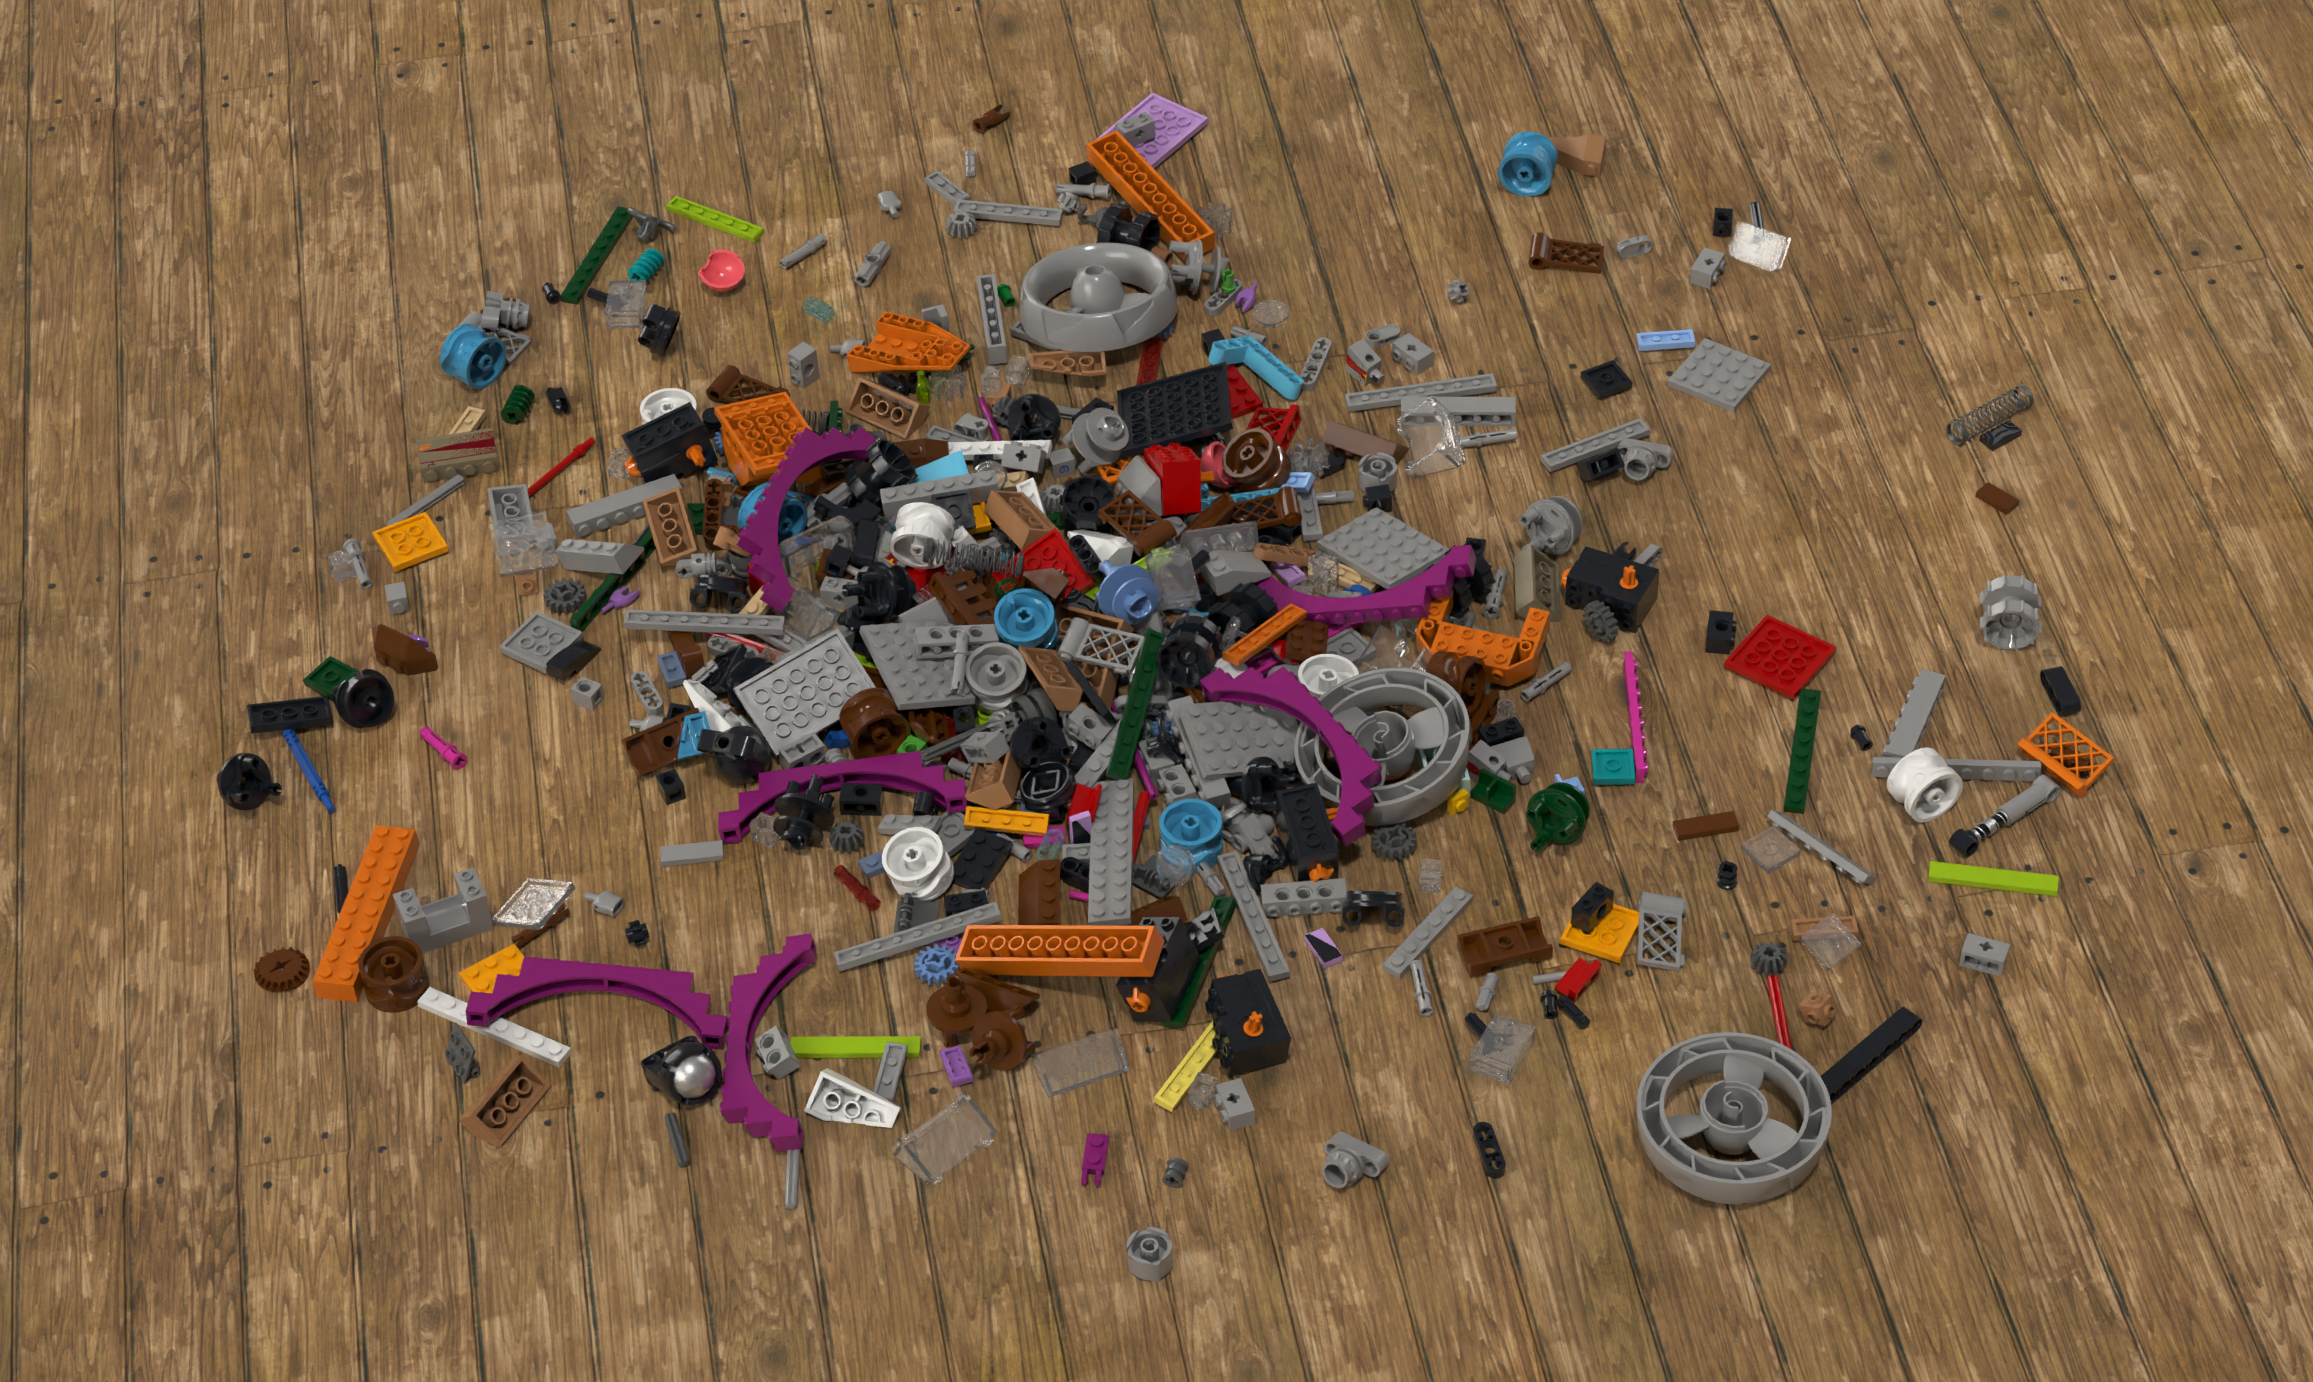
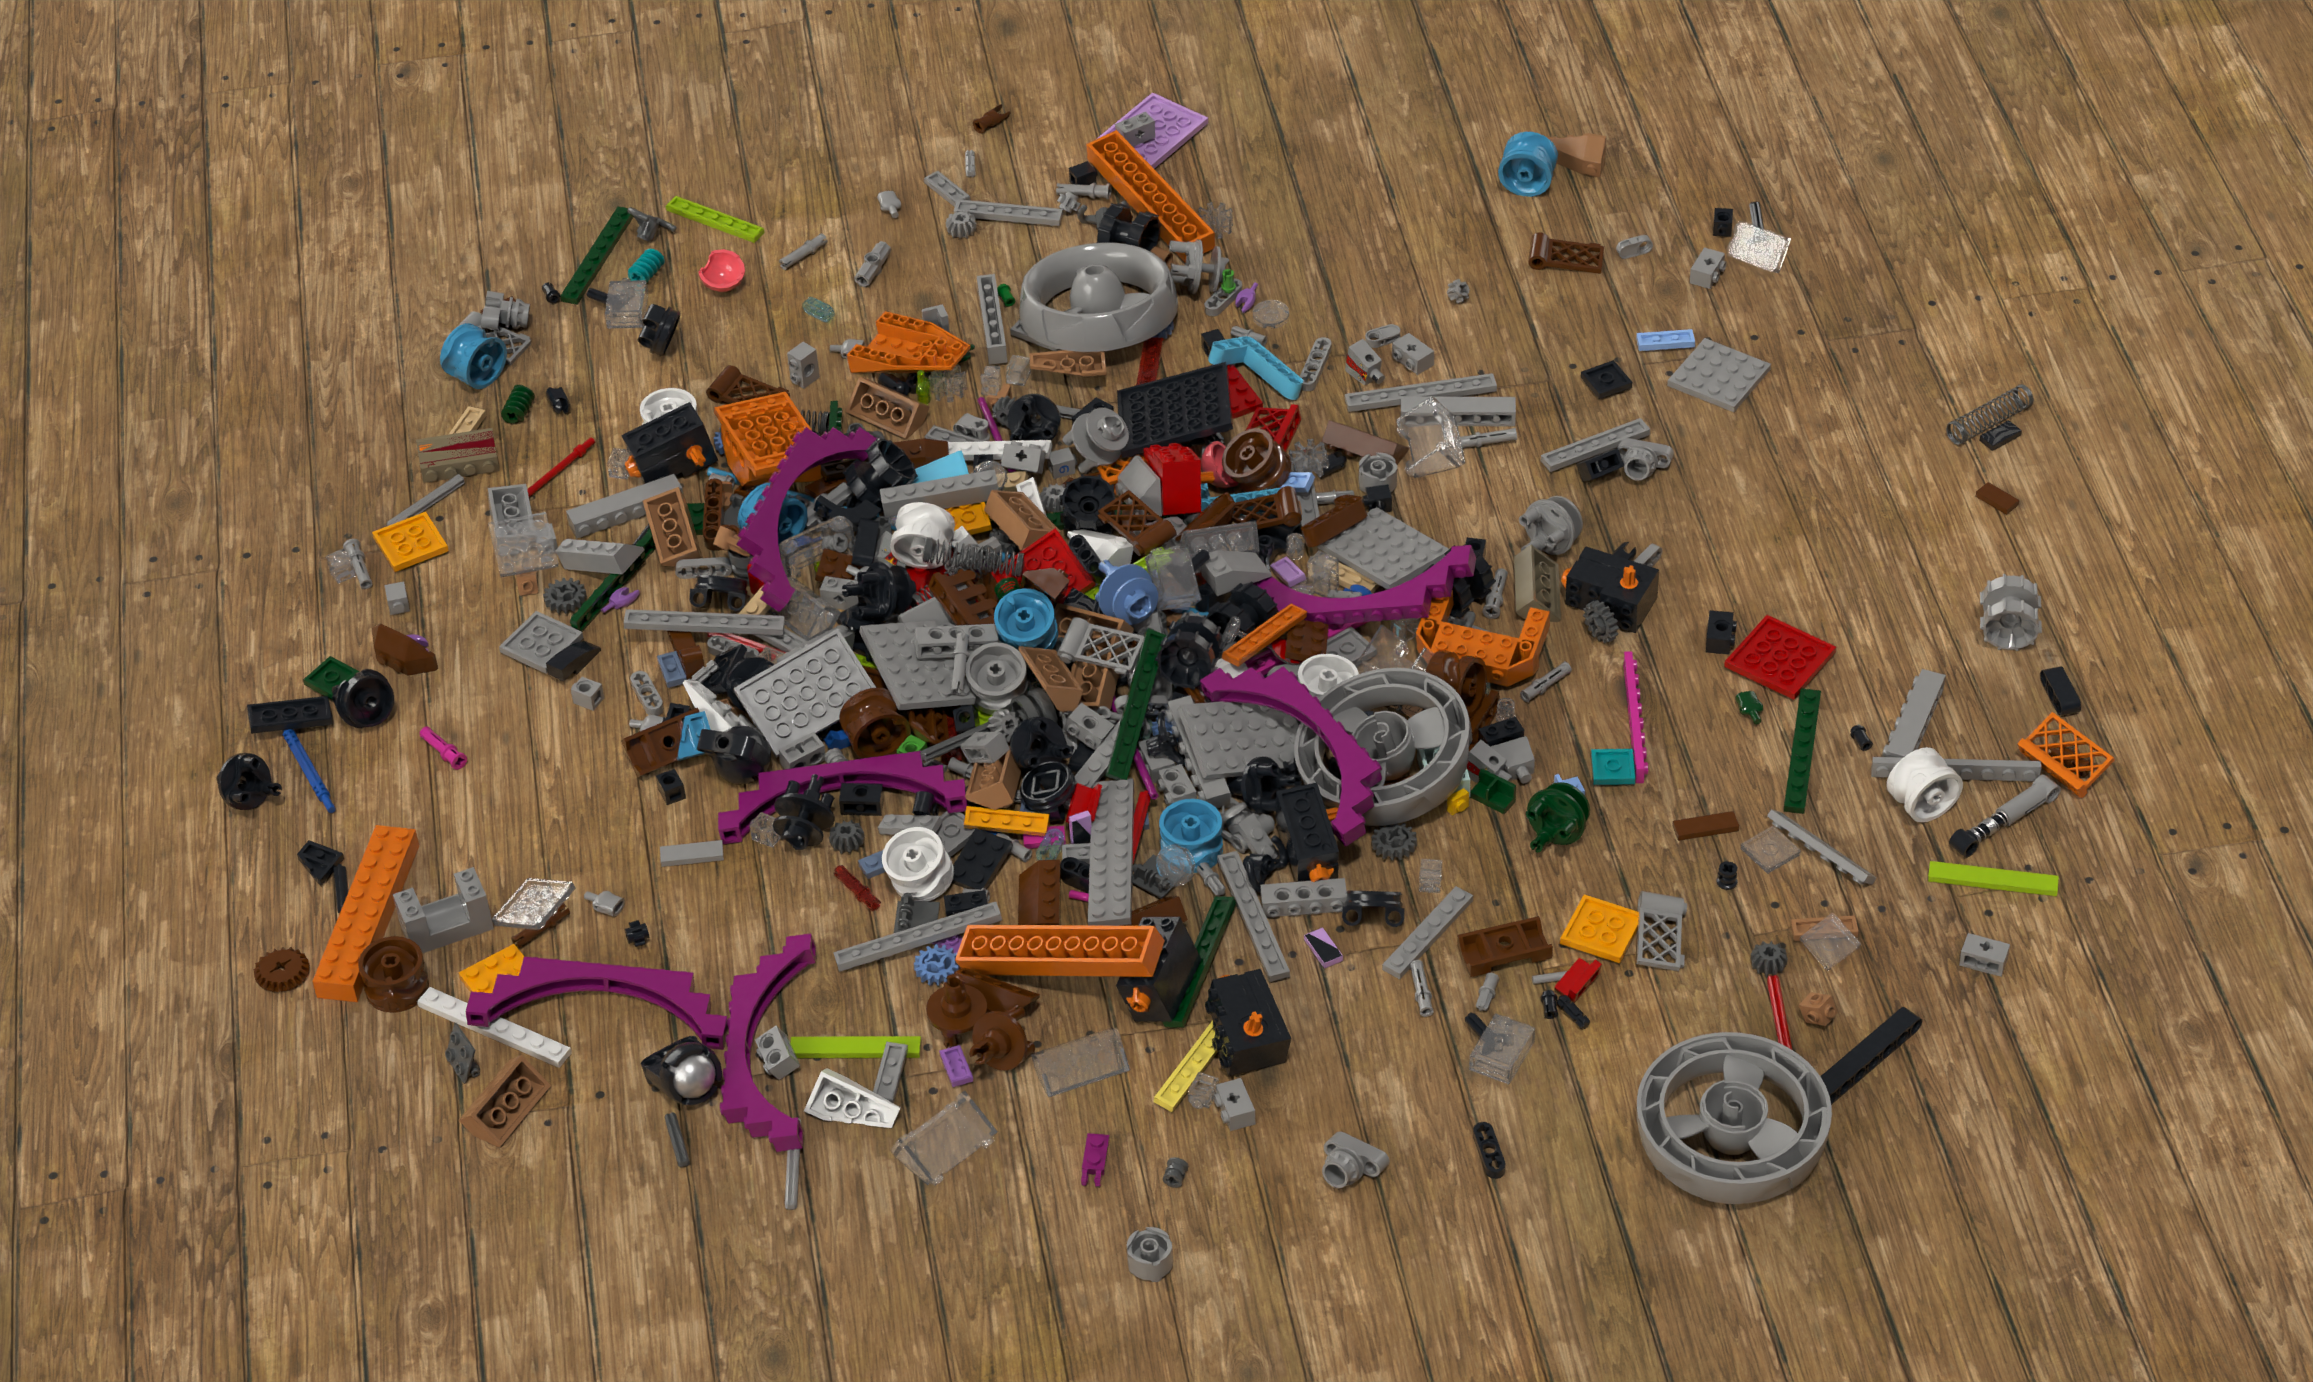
(319, 860): none -> black wing
(704, 564): light grey piece -> none
(711, 422): black piece -> none
(838, 561): black brick -> none
(959, 505): black plate -> none
(1091, 693): black tile -> none
(1205, 929): black plate -> none
(1283, 554): medium nougat beam -> none
(1298, 546): none -> clear bush
(1347, 512): none -> reddish brown beam
(1592, 907): black brick -> none
(1750, 705): none -> dark green piece

